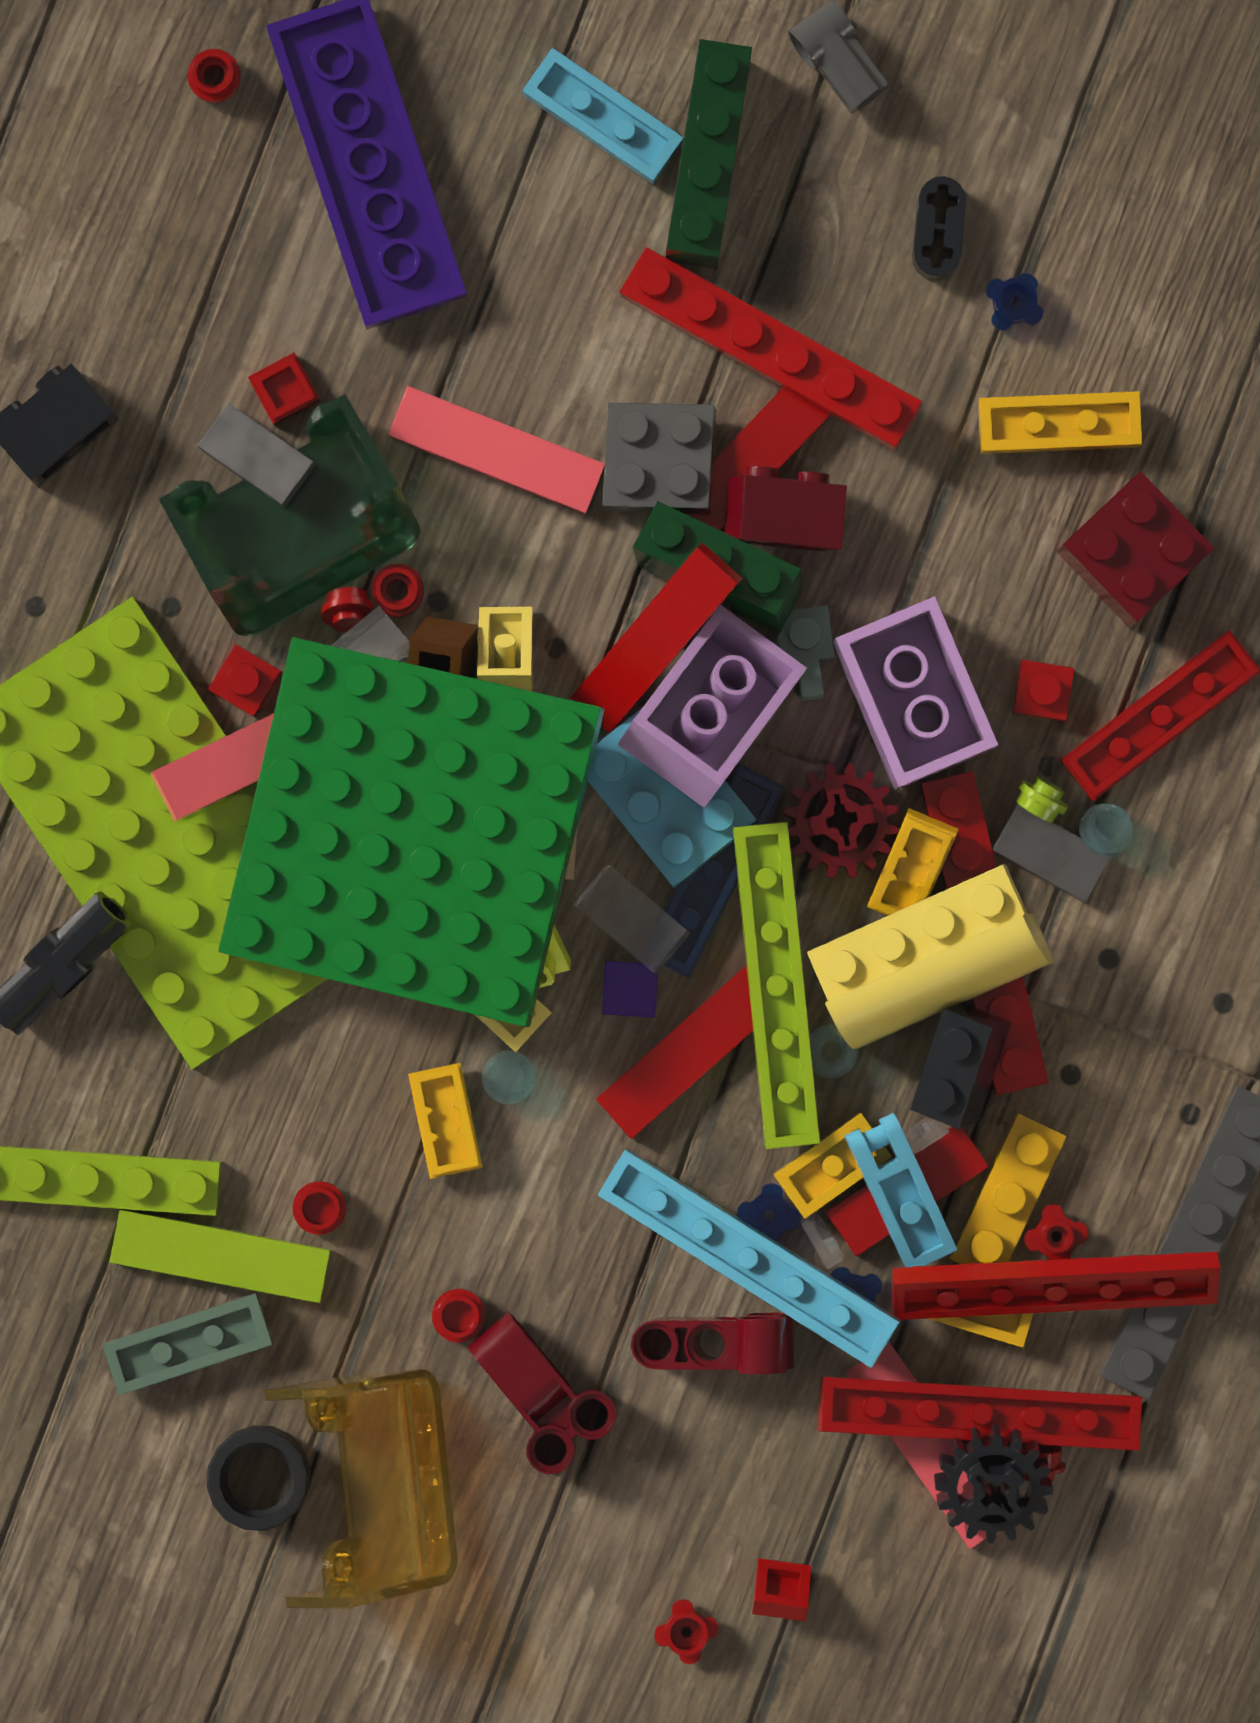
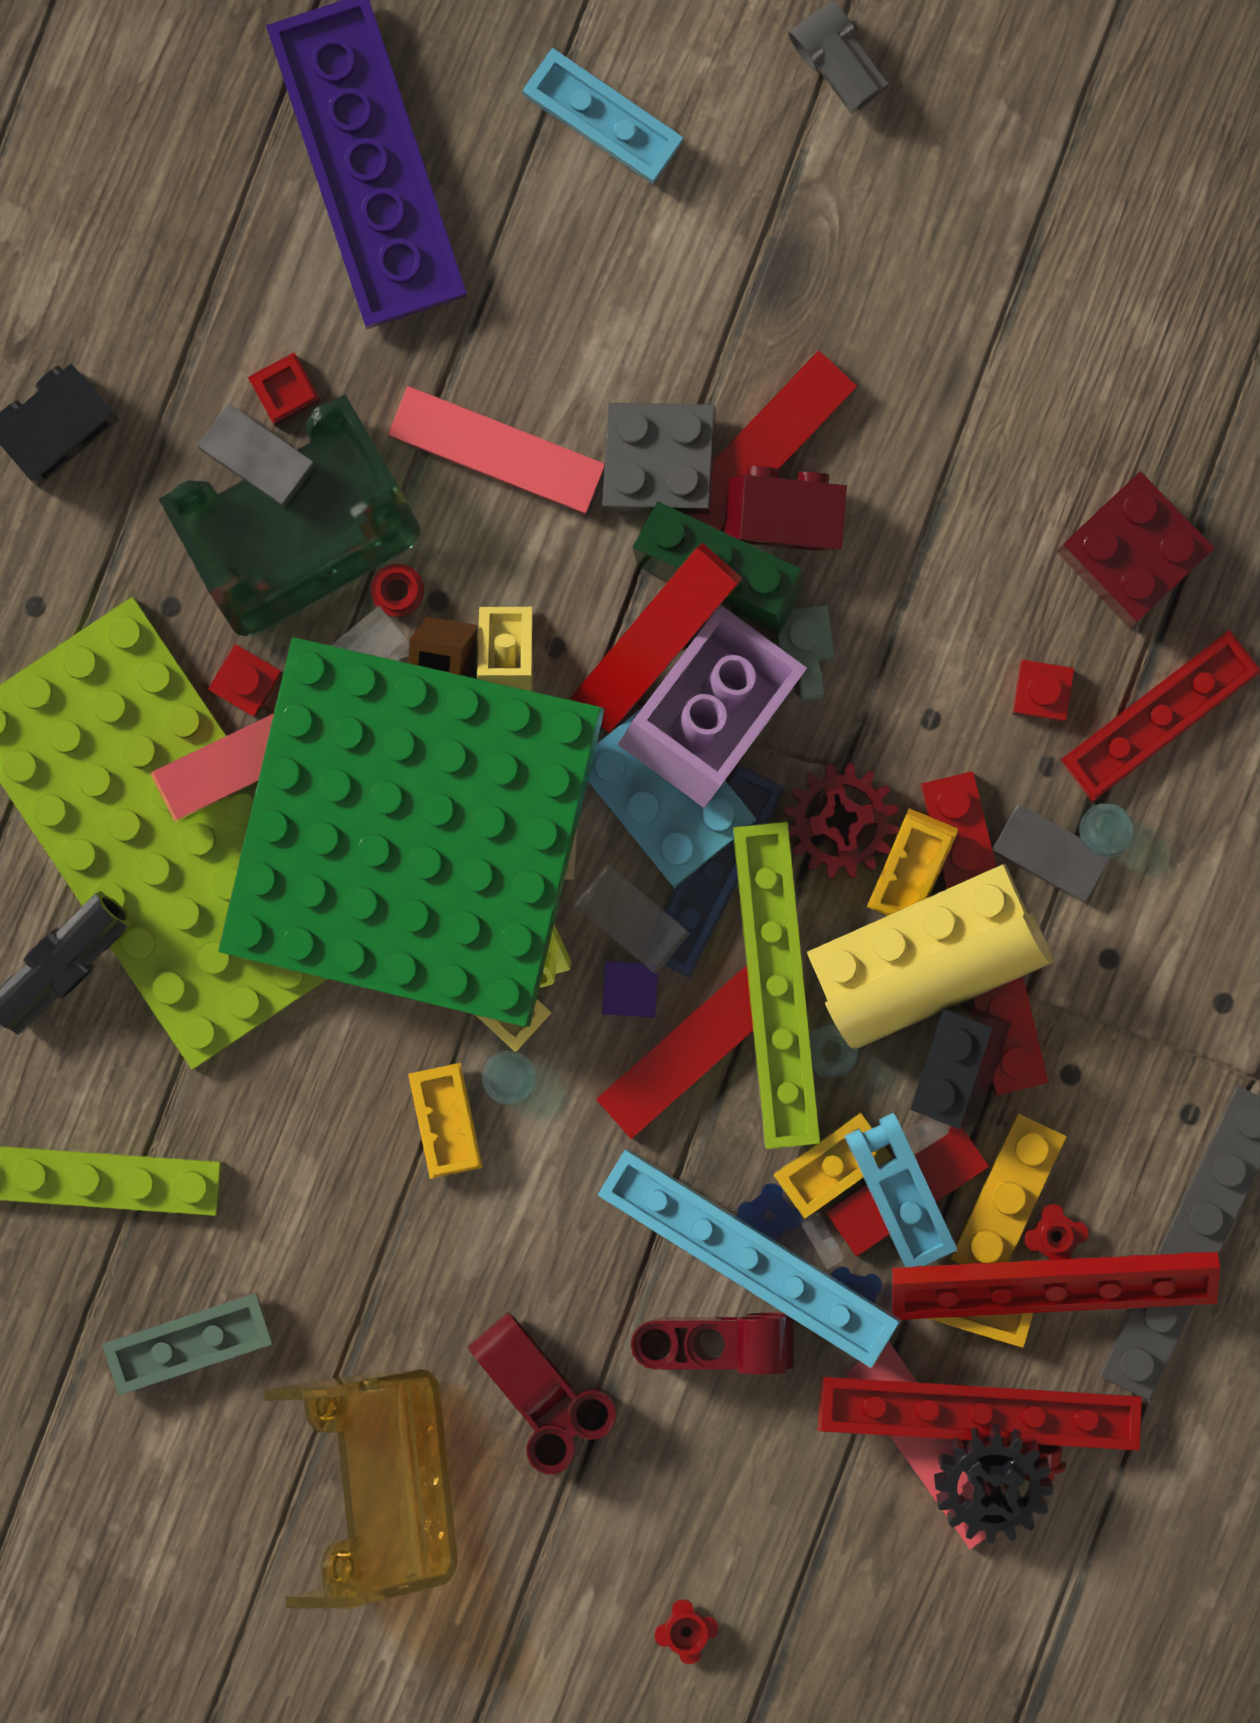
(209, 60): red plate -> none
(220, 1256): lime tile -> none
(239, 1514): black tyre -> none
(319, 1207): red plate -> none
(345, 608): red plate -> none
(458, 1315): red plate -> none
(708, 153): dark green brick -> none
(771, 348): red plate -> none
(781, 1589): red plate -> none
(914, 693): lavender brick -> none
(926, 227): black beam -> none
(1022, 288): clear blue plate -> none
(1042, 799): lime plate -> none
(1060, 422): yellow plate -> none

